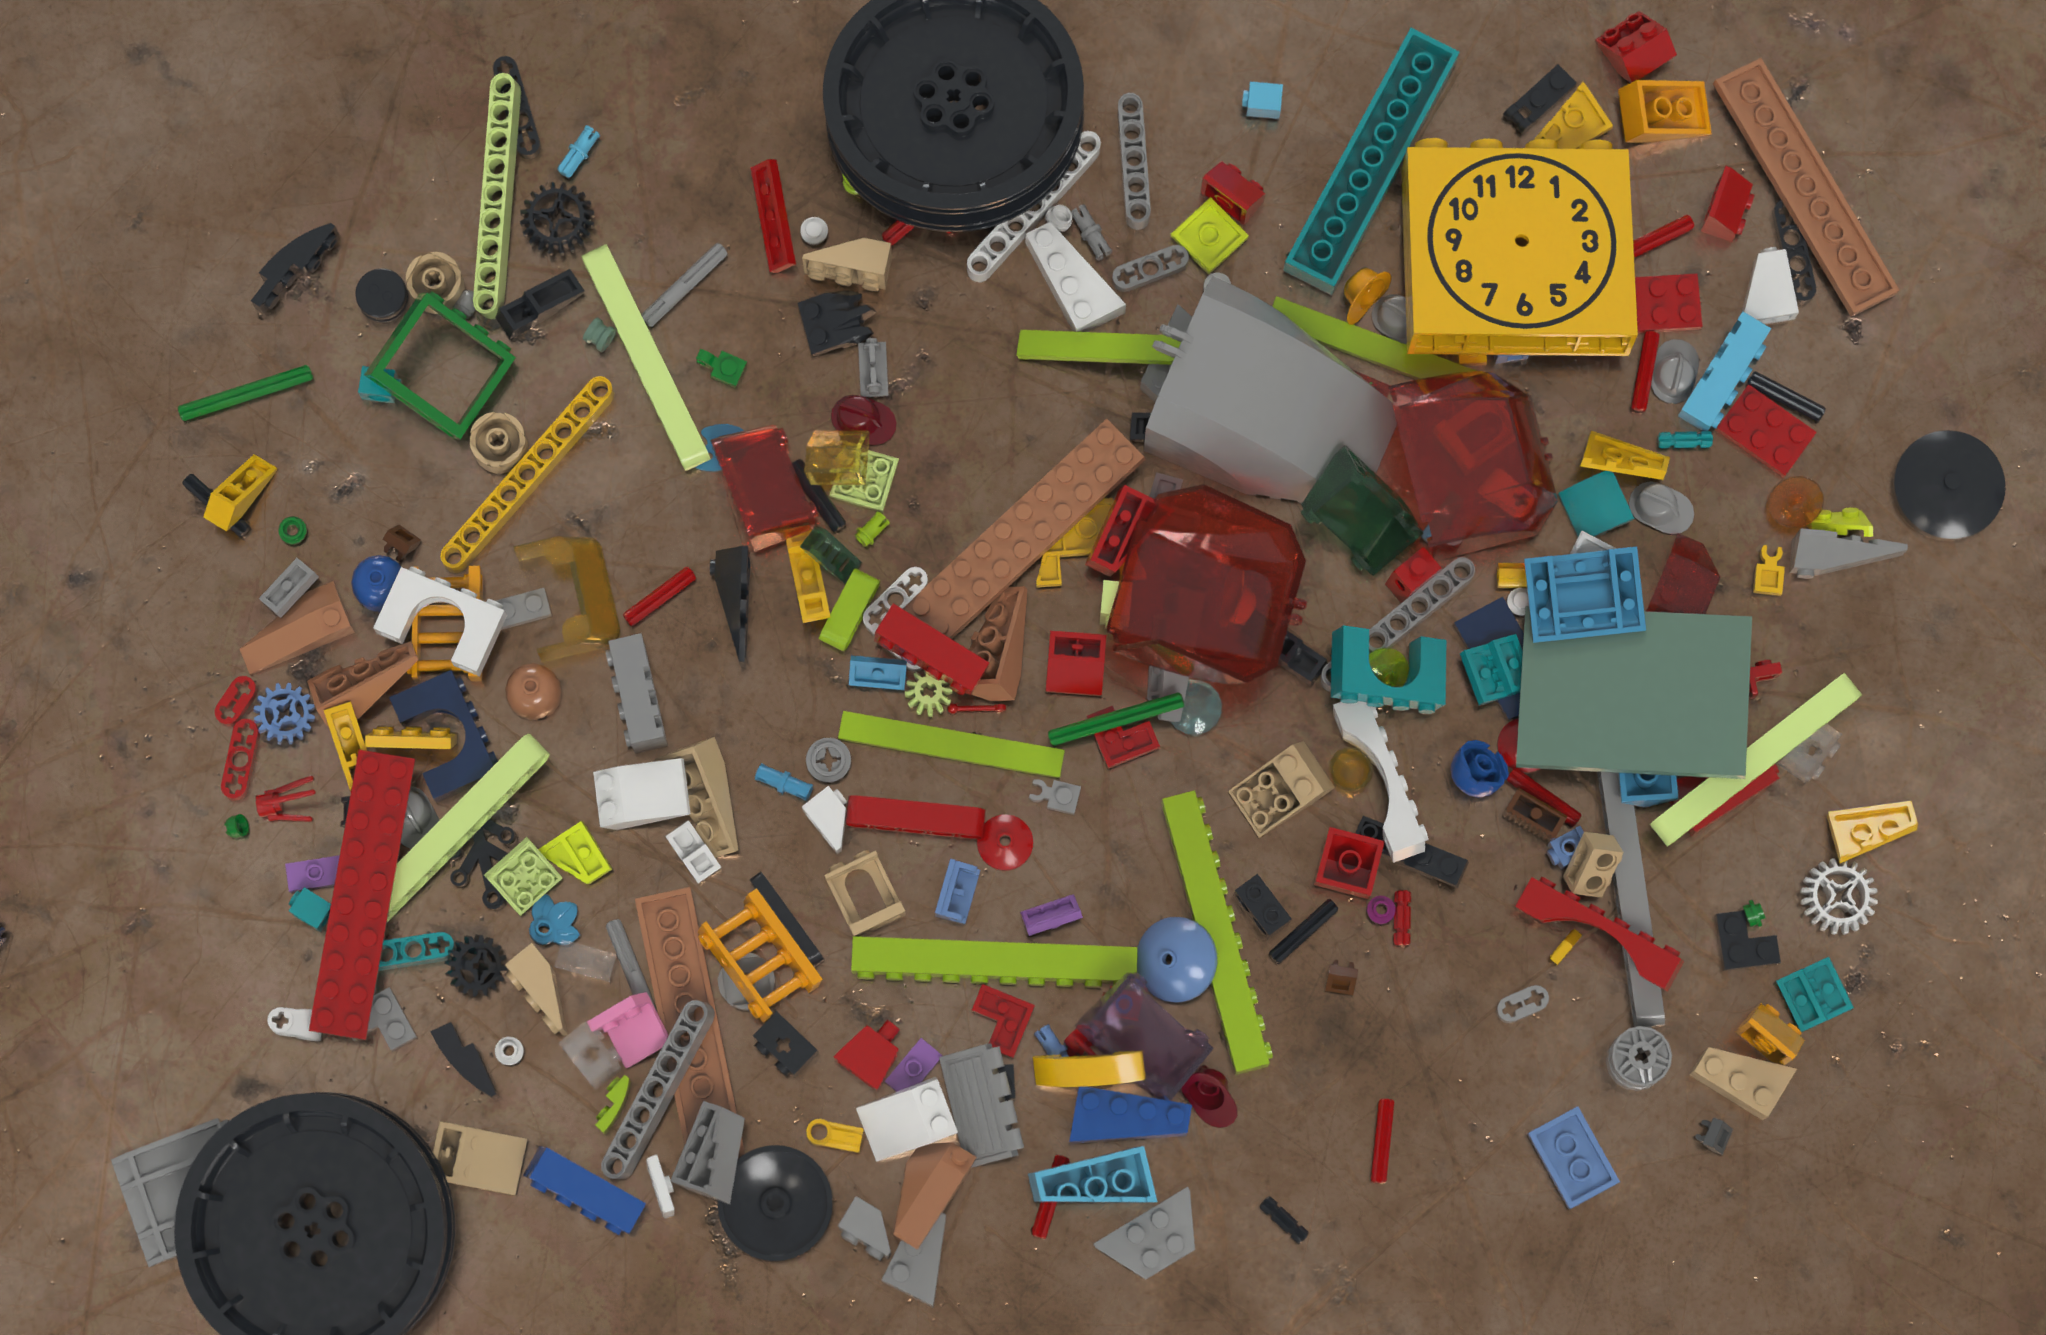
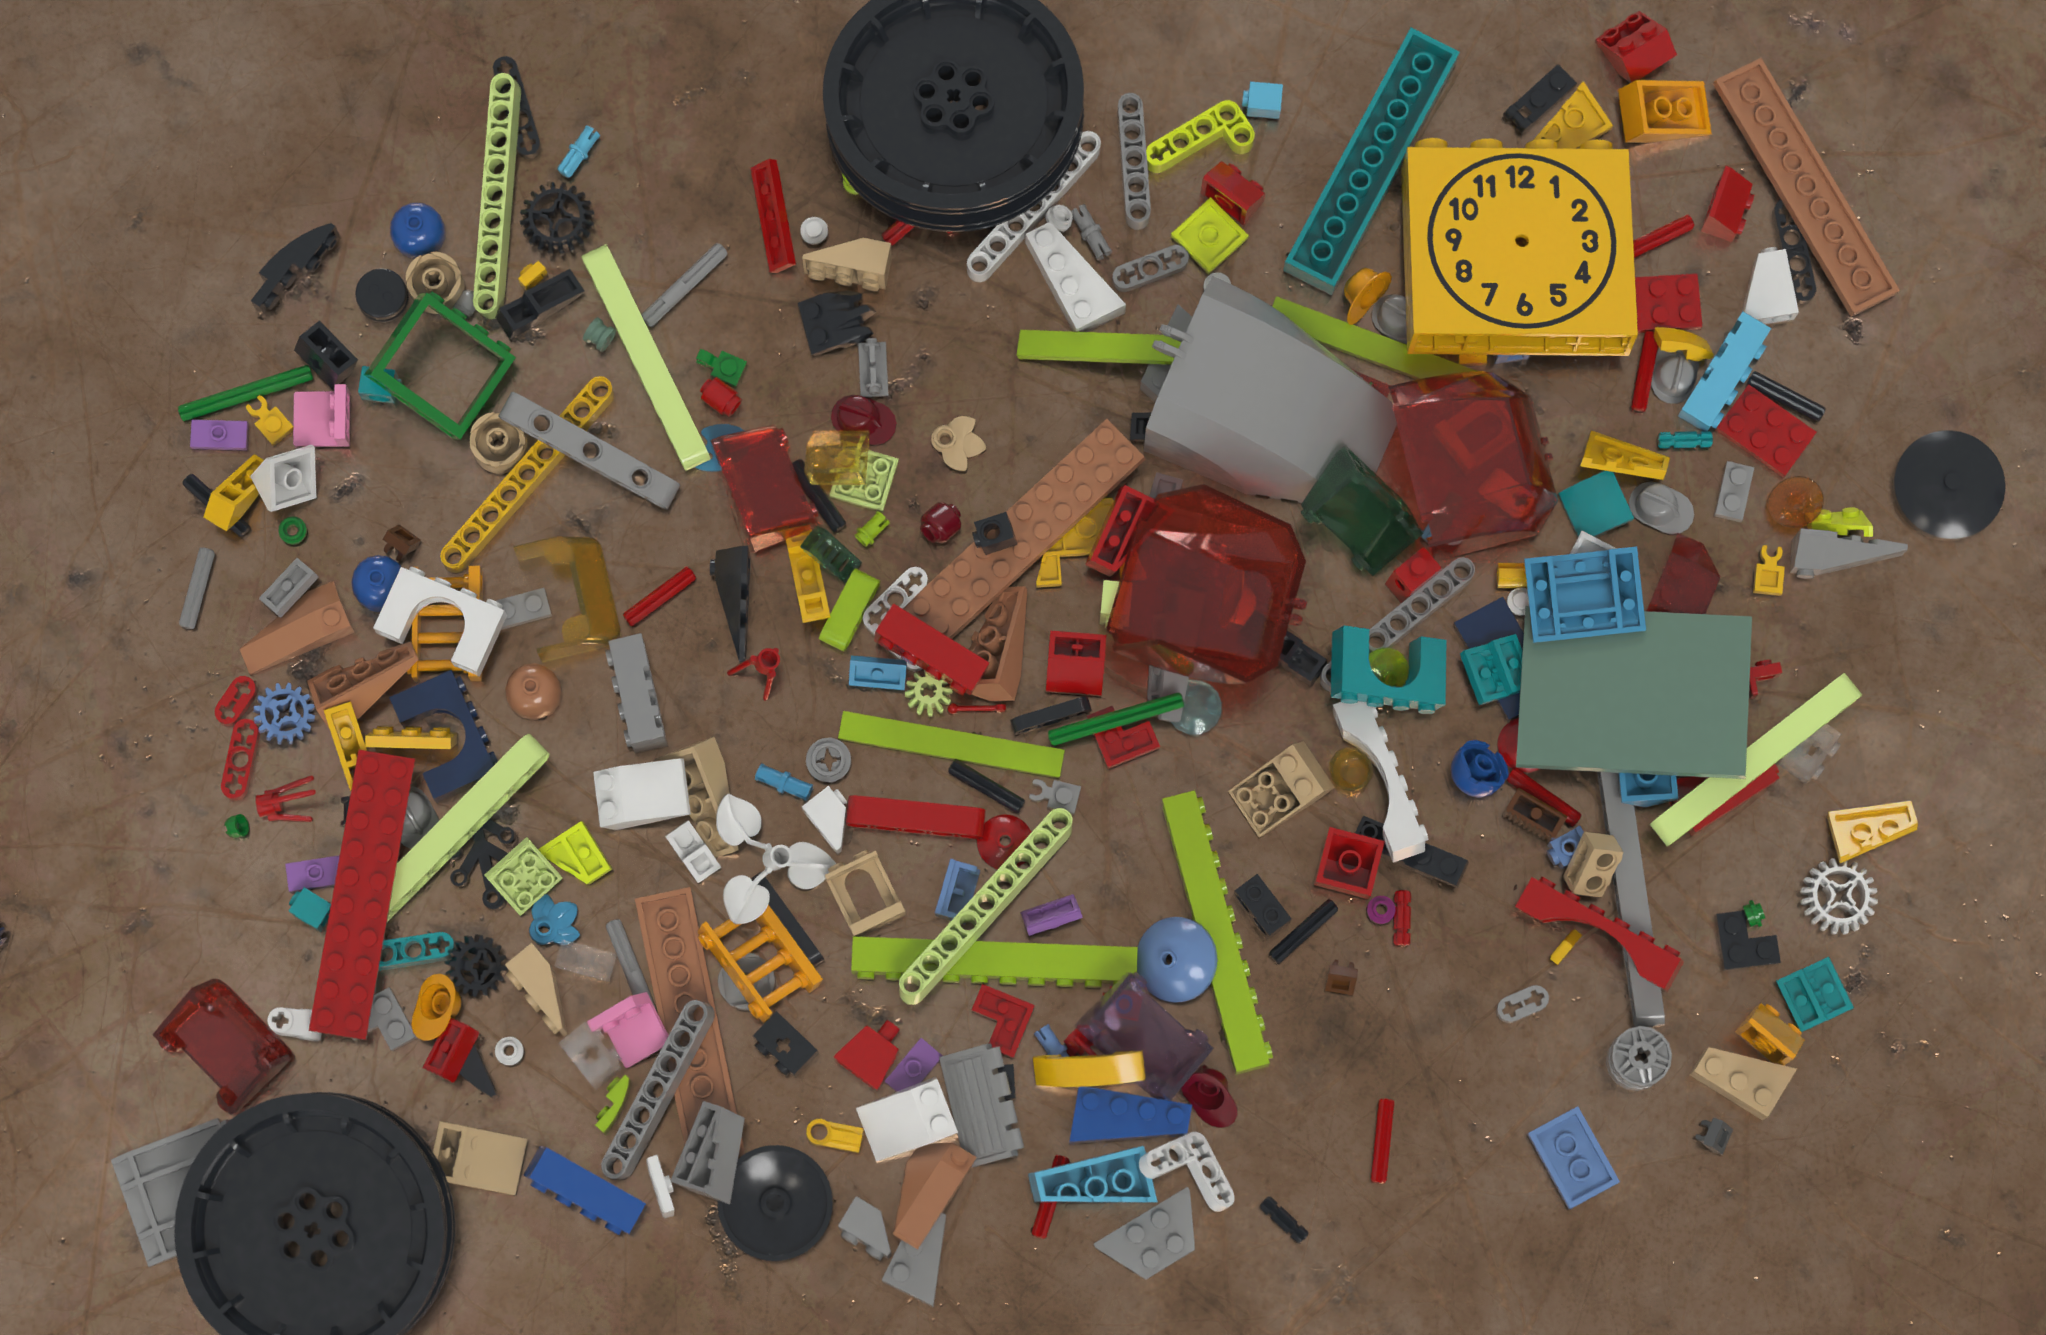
(196, 588): none -> light grey axle
(219, 435): none -> medium lavender plate
(224, 1042): none -> clear red windscreen
(271, 423): none -> yellow plate
(287, 478): none -> white slope
(322, 418): none -> bright pink bracket
(325, 354): none -> black brick
(417, 230): none -> blue cylinder
(435, 1006): none -> light orange piece
(451, 1050): none -> red slope
(532, 275): none -> yellow plate
(570, 441): none -> light grey beam
(720, 396): none -> red brick
(744, 898): none -> white plant
(765, 663): none -> red plant
(940, 522): none -> dark red head
(962, 442): none -> tan plate
(983, 918): none -> yellowish green beam
(986, 786): none -> black axle
(1004, 540): none -> black brick
(1050, 715): none -> black beam
(1189, 1156): none -> white beam
(1197, 141): none -> neon yellow beam
(1691, 345): none -> yellow slope
(1734, 491): none -> light grey plate

